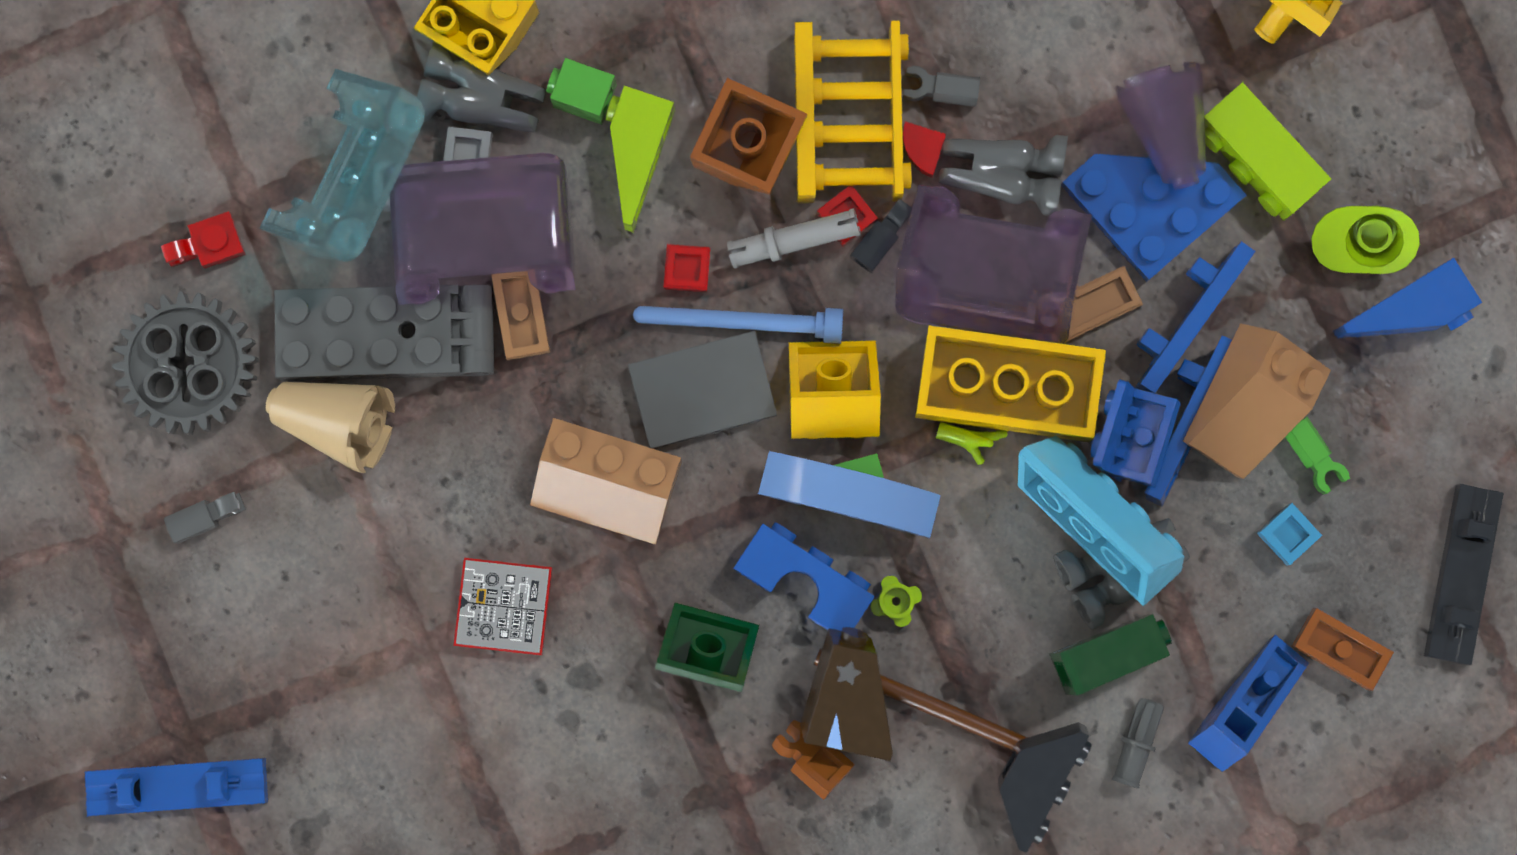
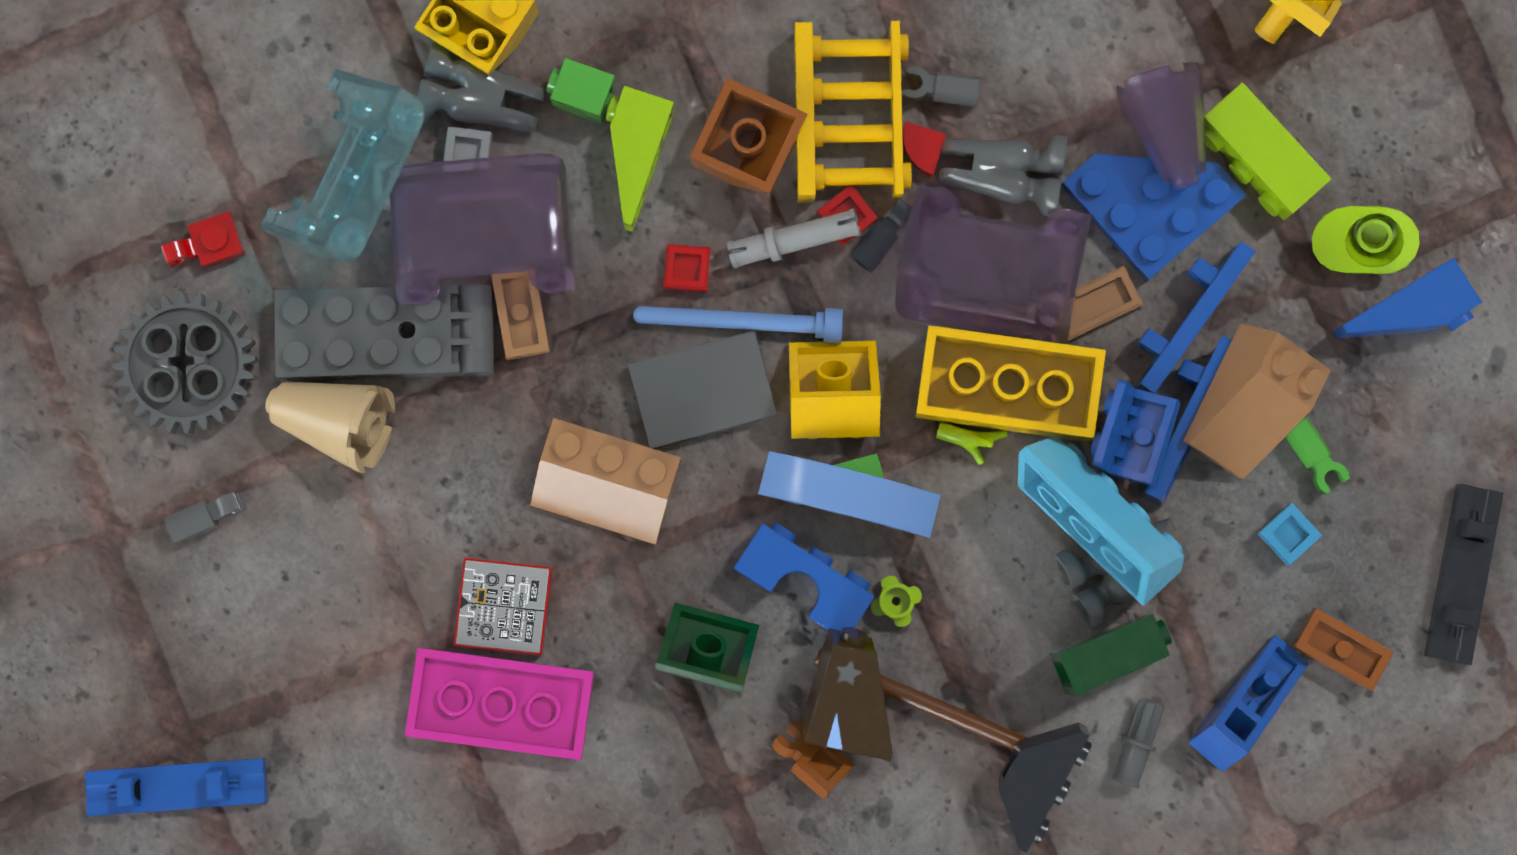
(499, 703): none -> dark pink plate

